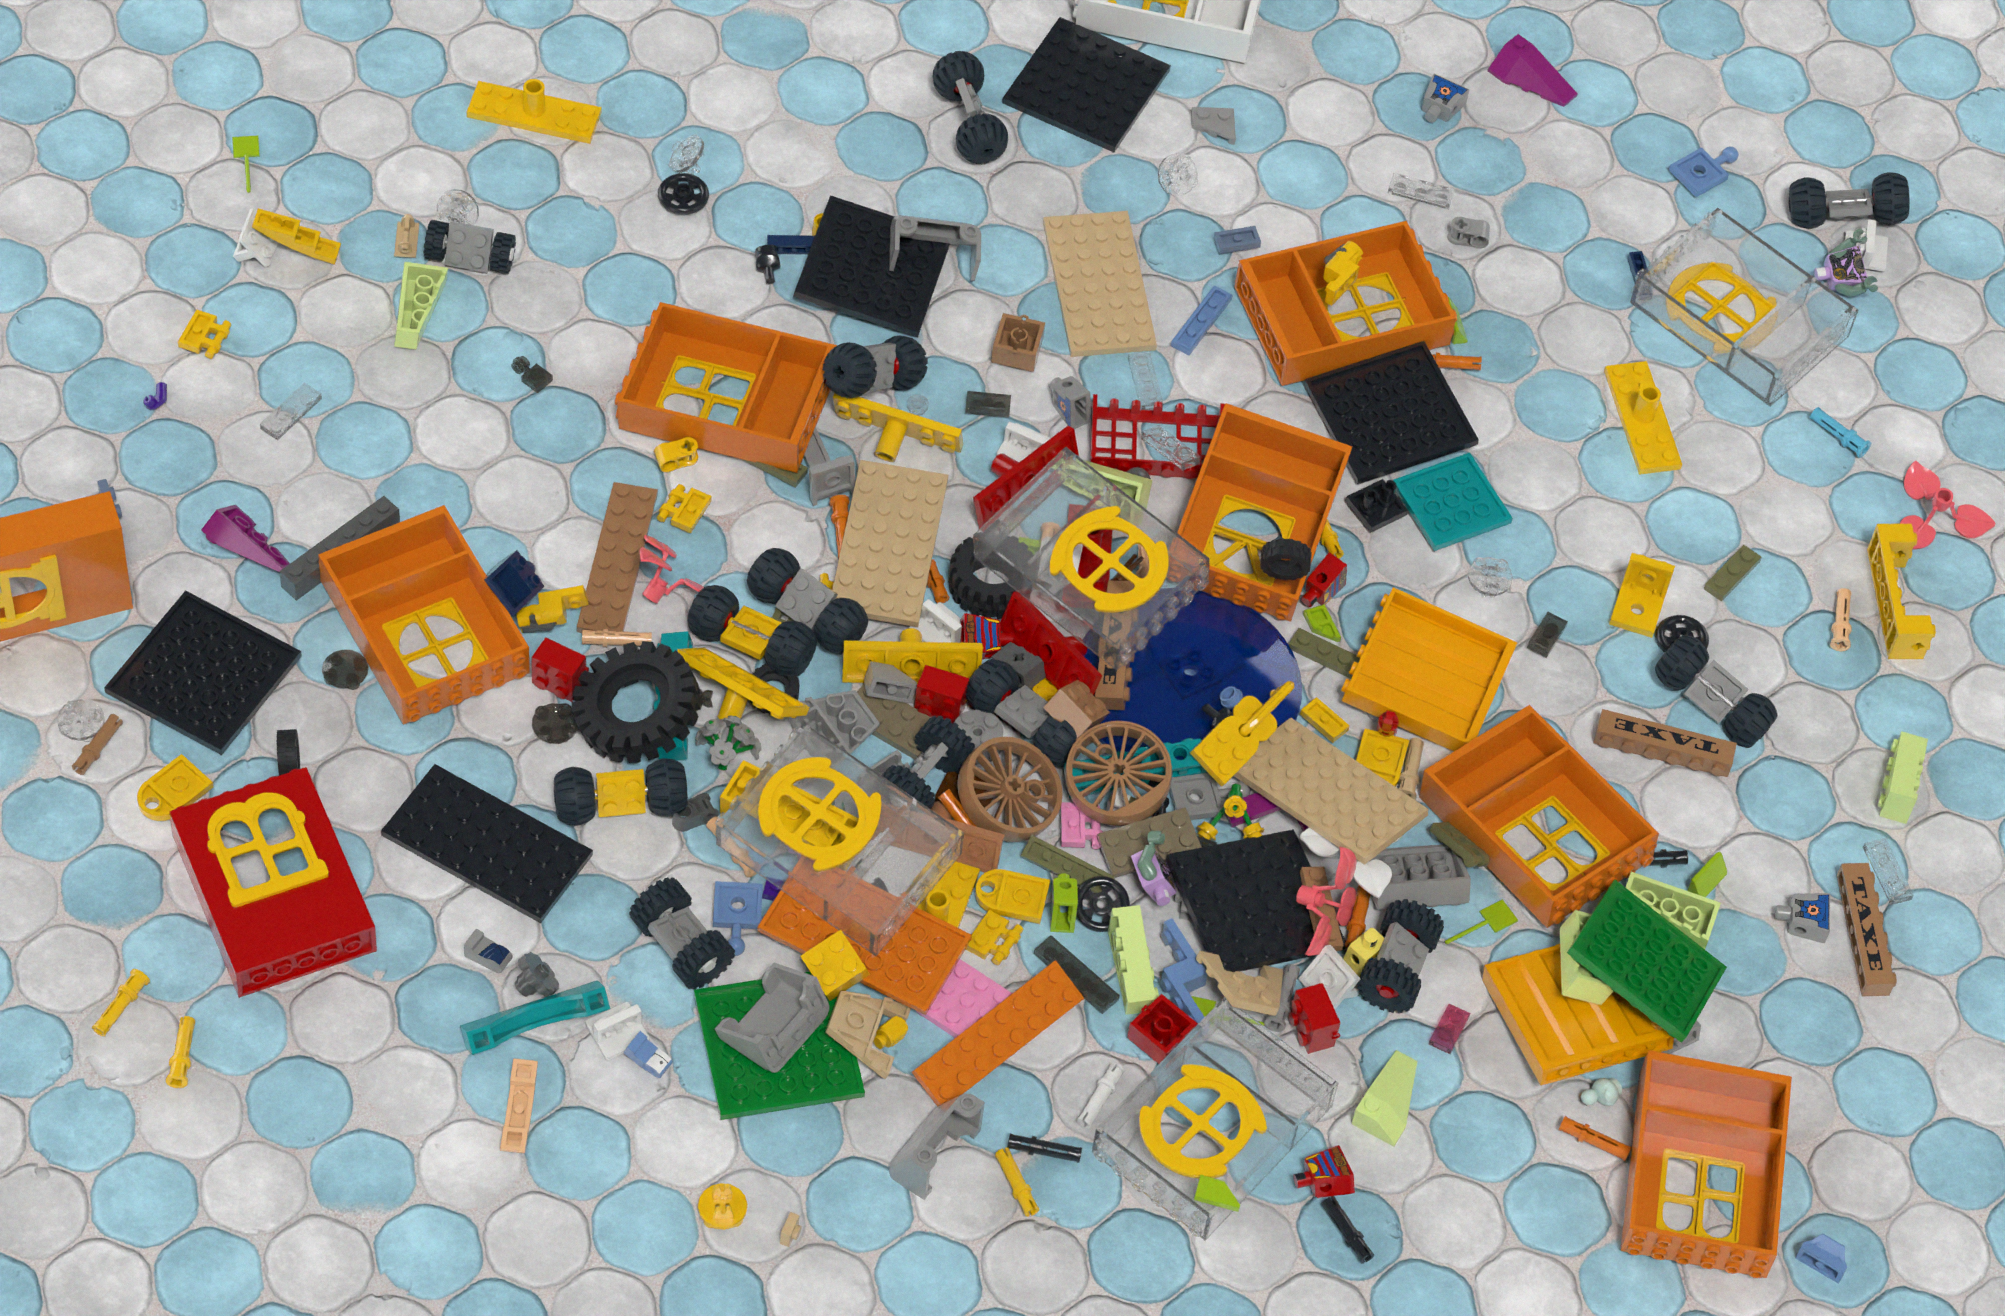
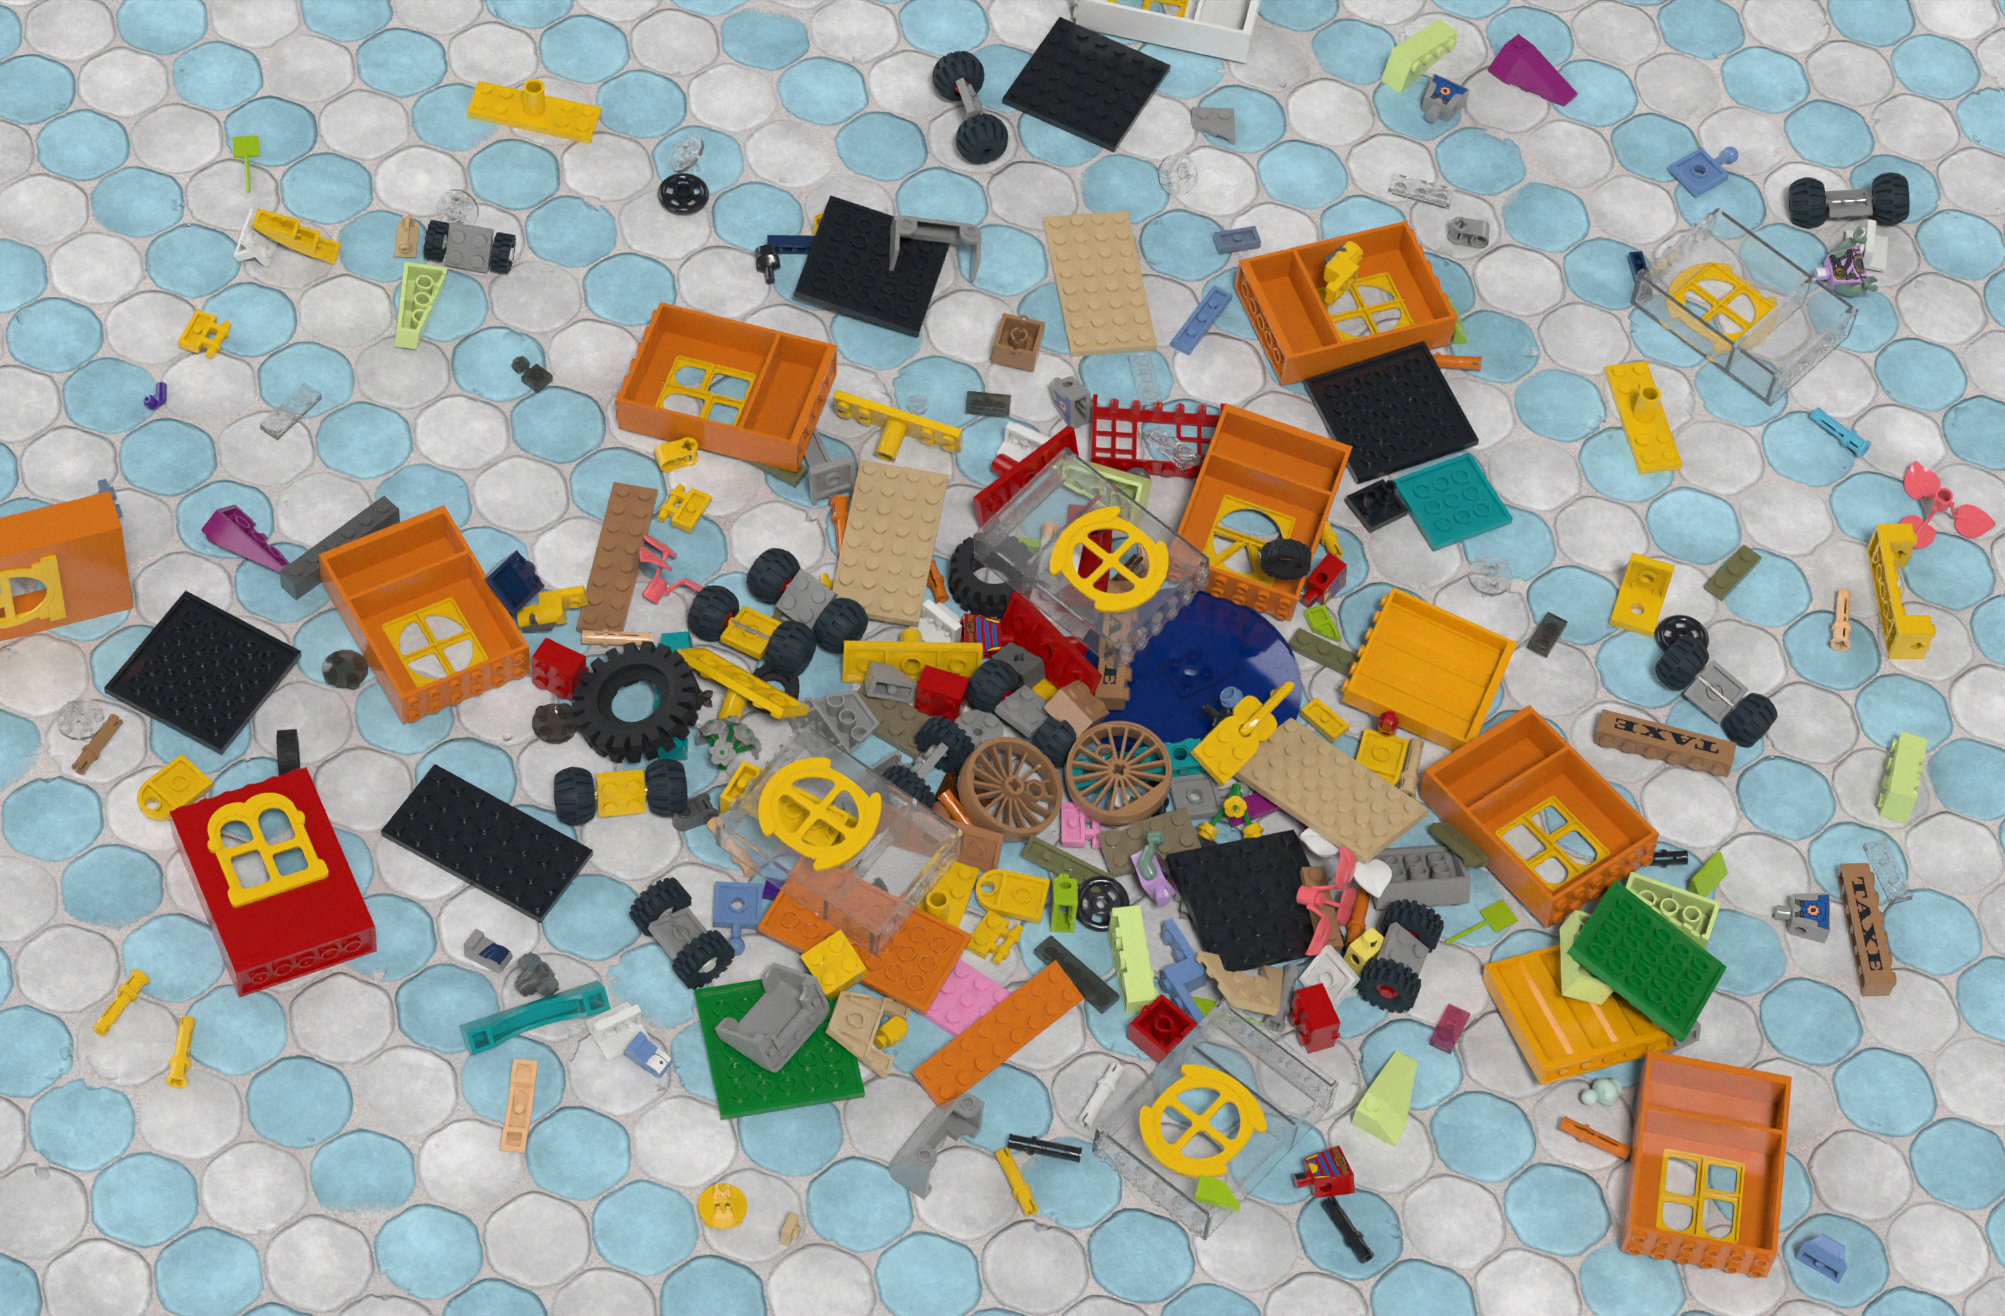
(859, 369): black plate -> none
(1418, 54): none -> yellowish green wedge

